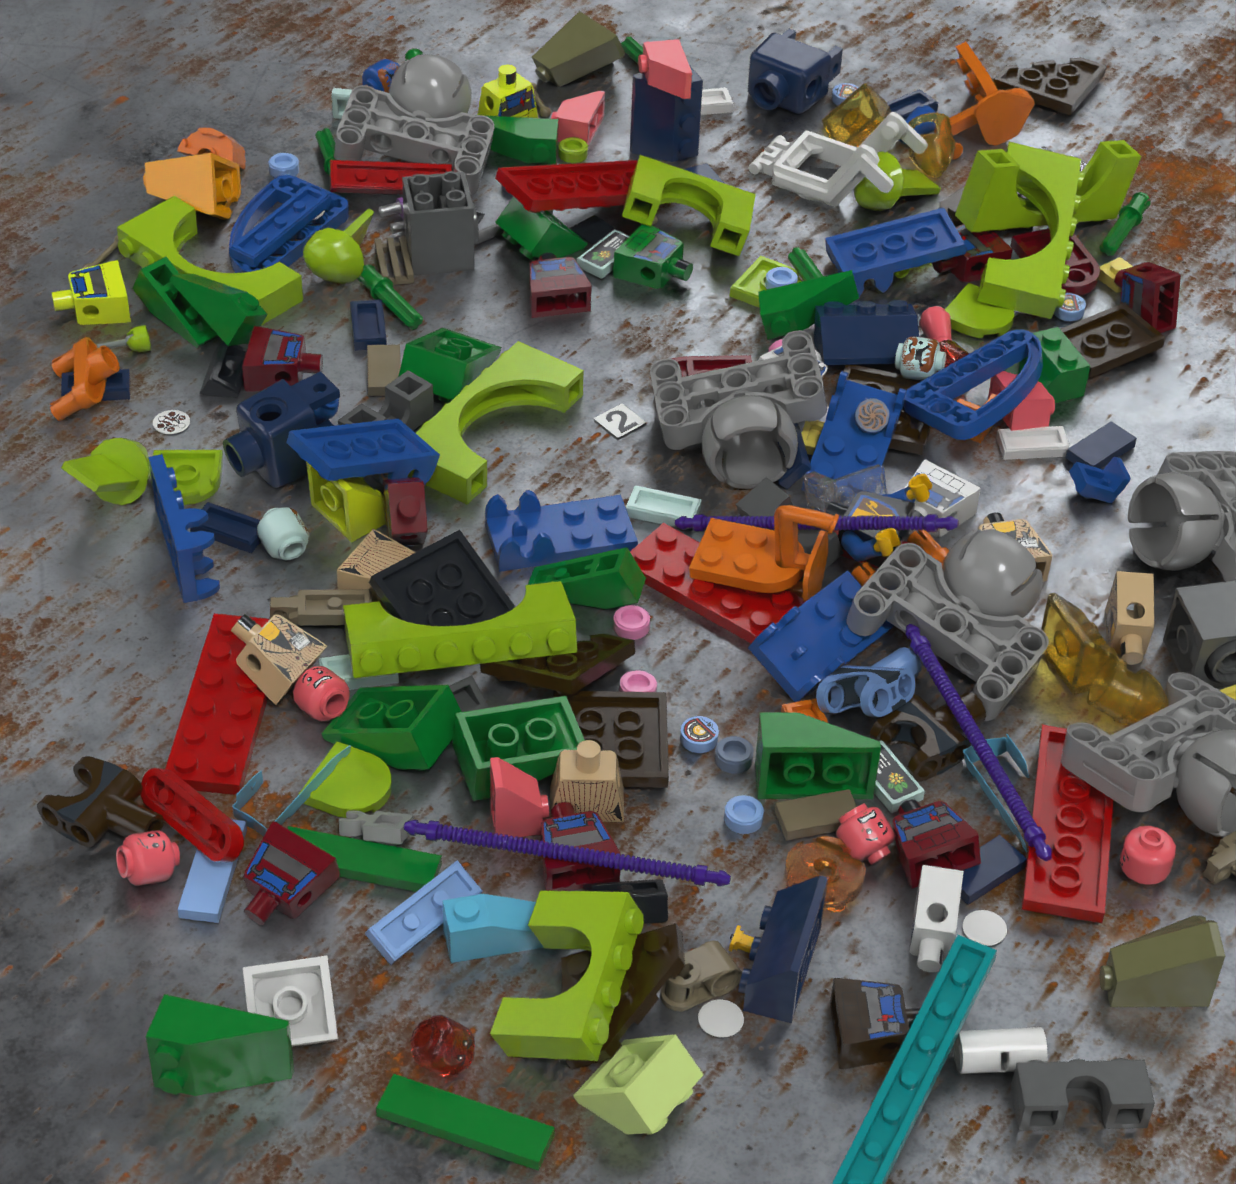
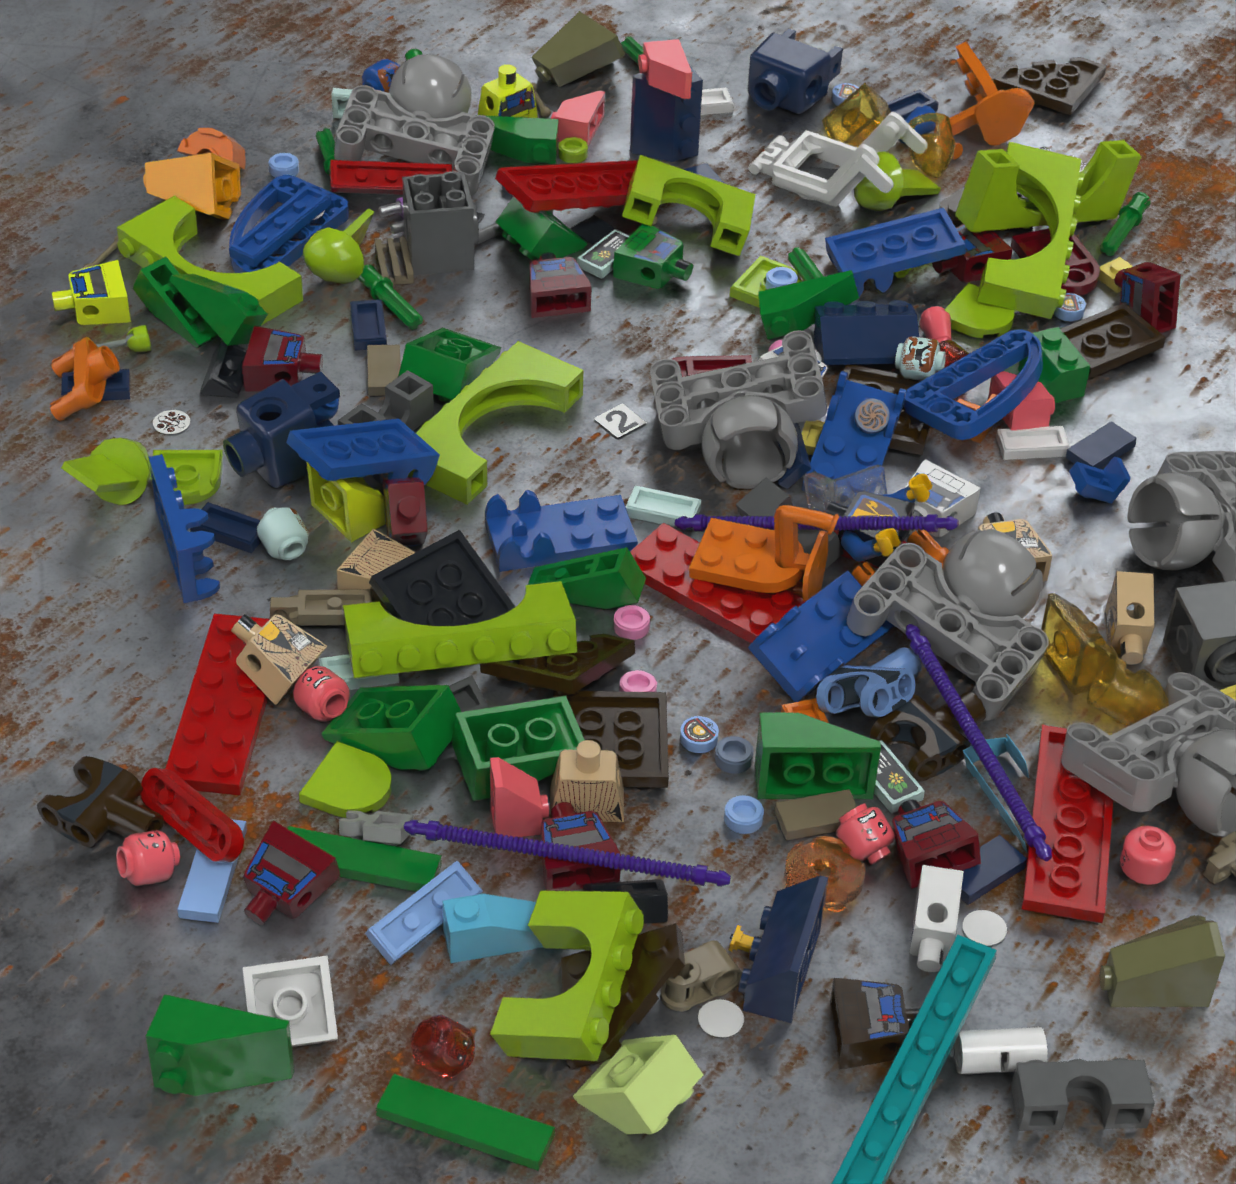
(256, 781): medium azure piece -> none

